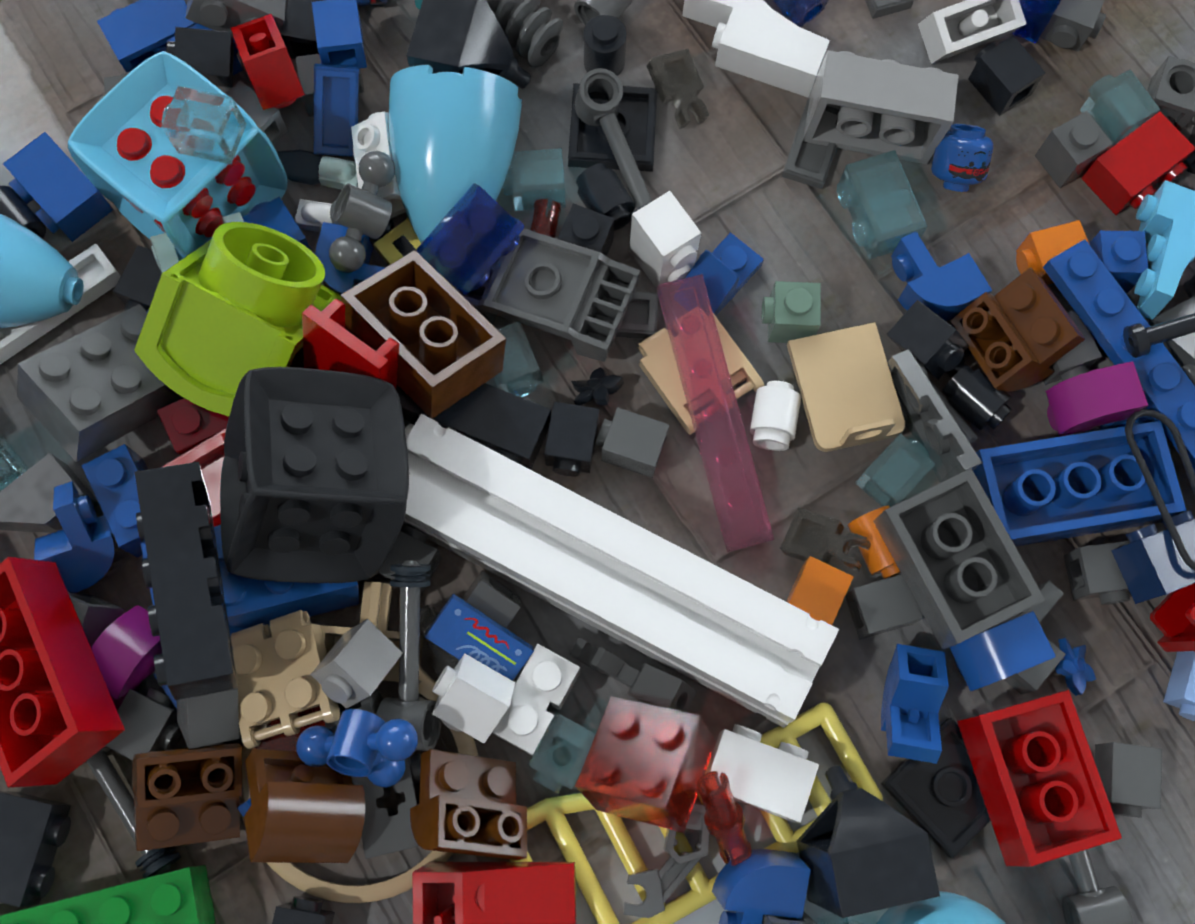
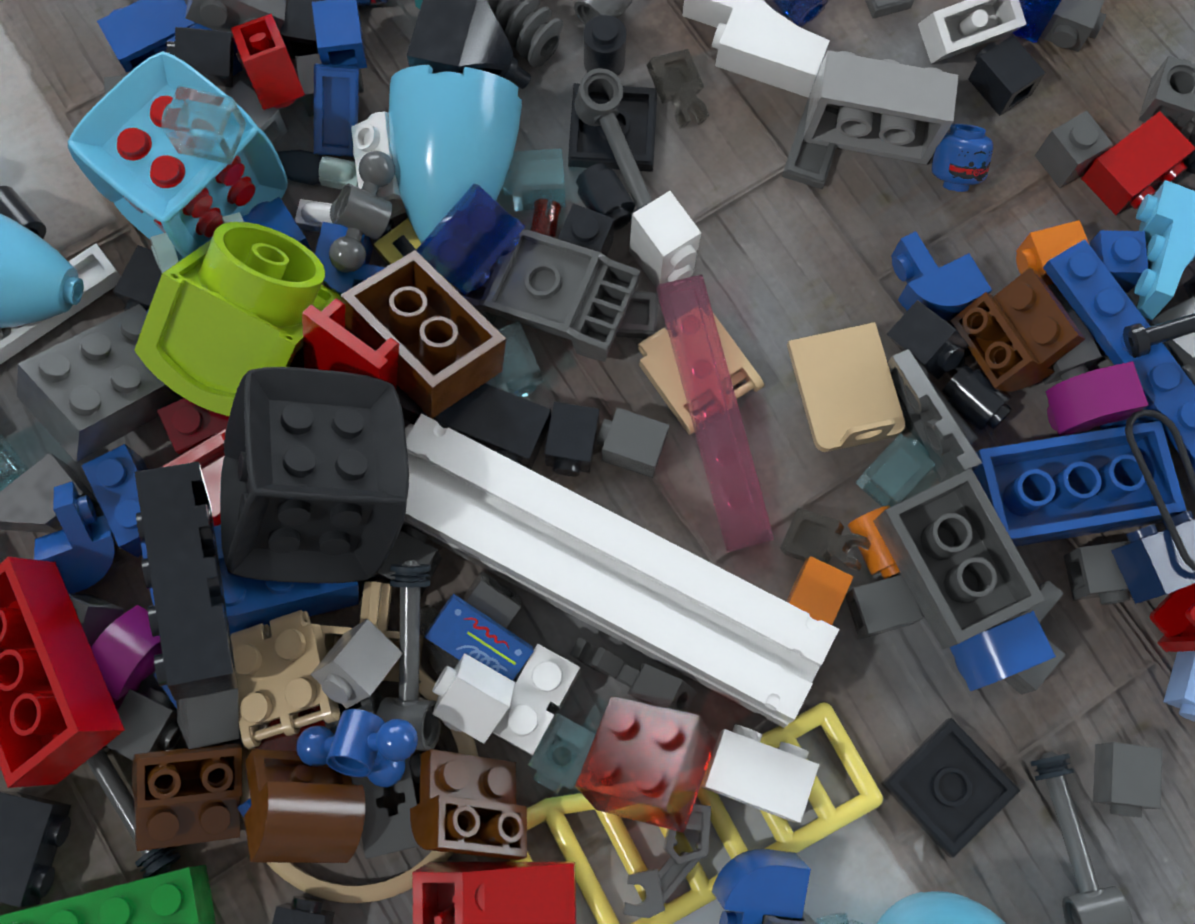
(58, 186): blue brick -> none
(597, 387): black plant -> none
(724, 817): clear red pin -> none
(726, 270): blue slope -> none
(775, 416): white brick -> none
(792, 311): sand green brick -> none
(864, 853): black piece -> none
(880, 203): clear light blue brick -> none
(912, 701): blue brick -> none
(1039, 780): red slope -> none
(1074, 667): blue plant -> none
(1119, 105): clear light blue brick -> none

